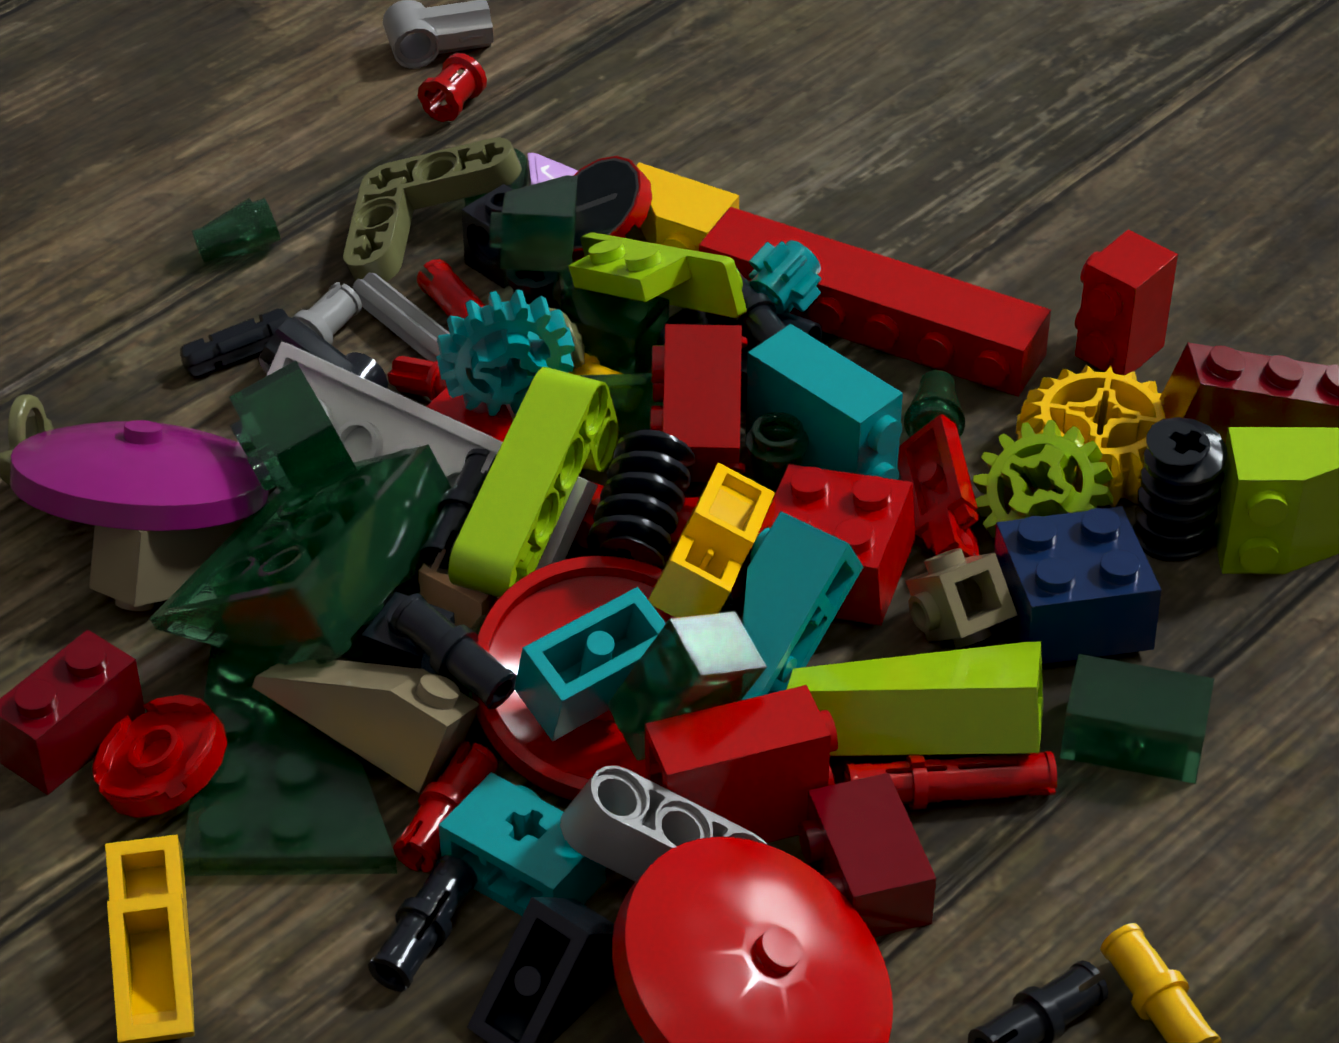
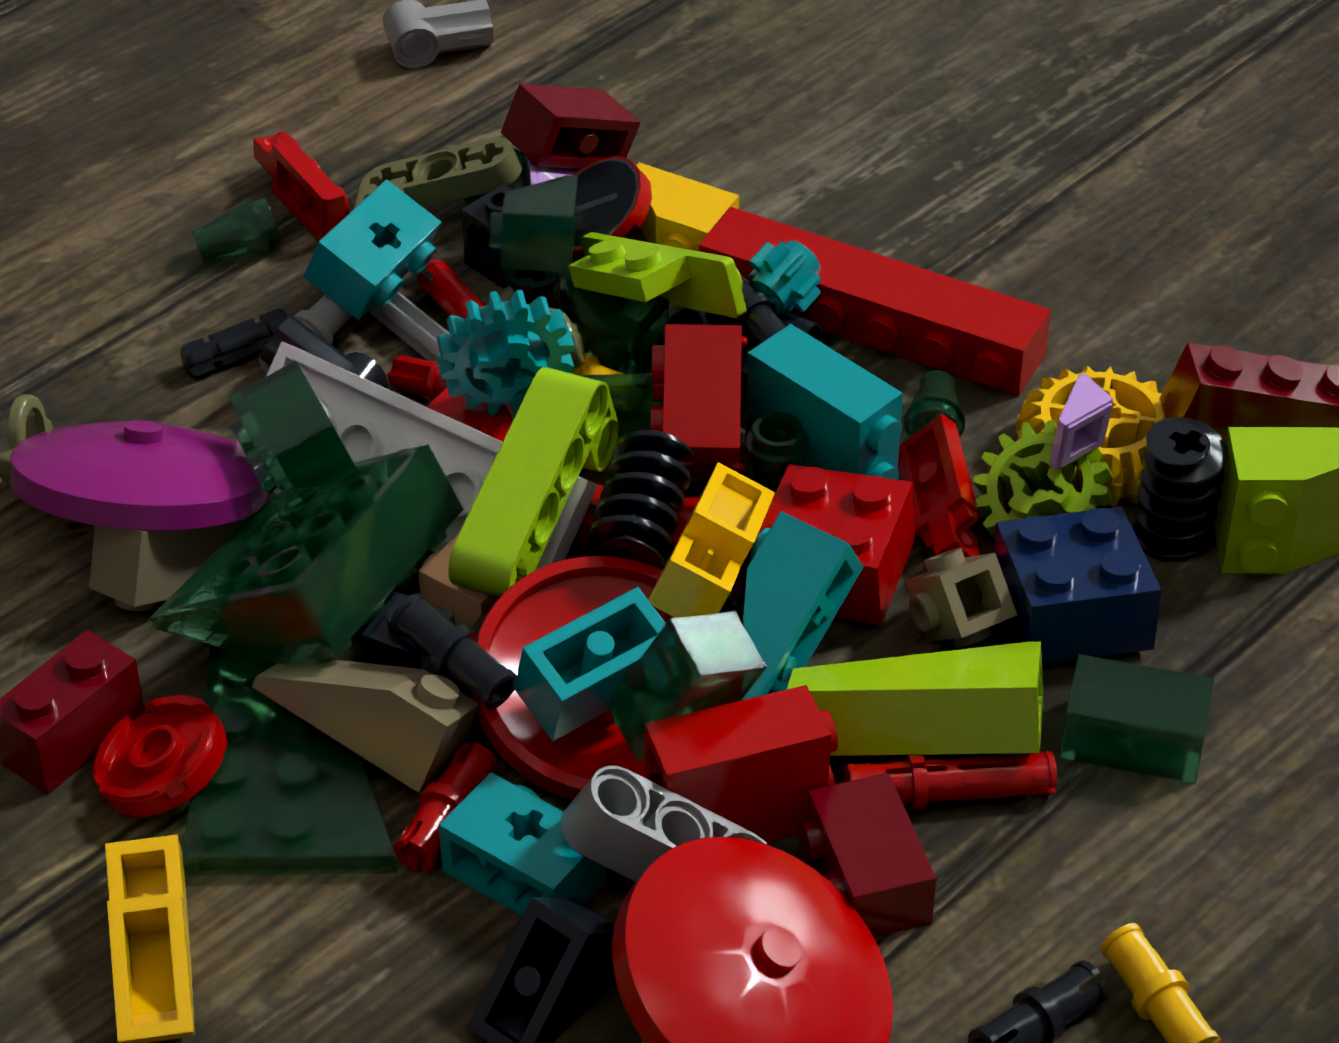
(301, 184): none -> red hinge
(373, 250): none -> teal brick
(423, 923): black pin -> none
(452, 87): red bush -> none
(454, 509): black pin -> none
(568, 125): none -> dark red brick
(1081, 423): none -> lavender slope
(1125, 303): red brick -> none

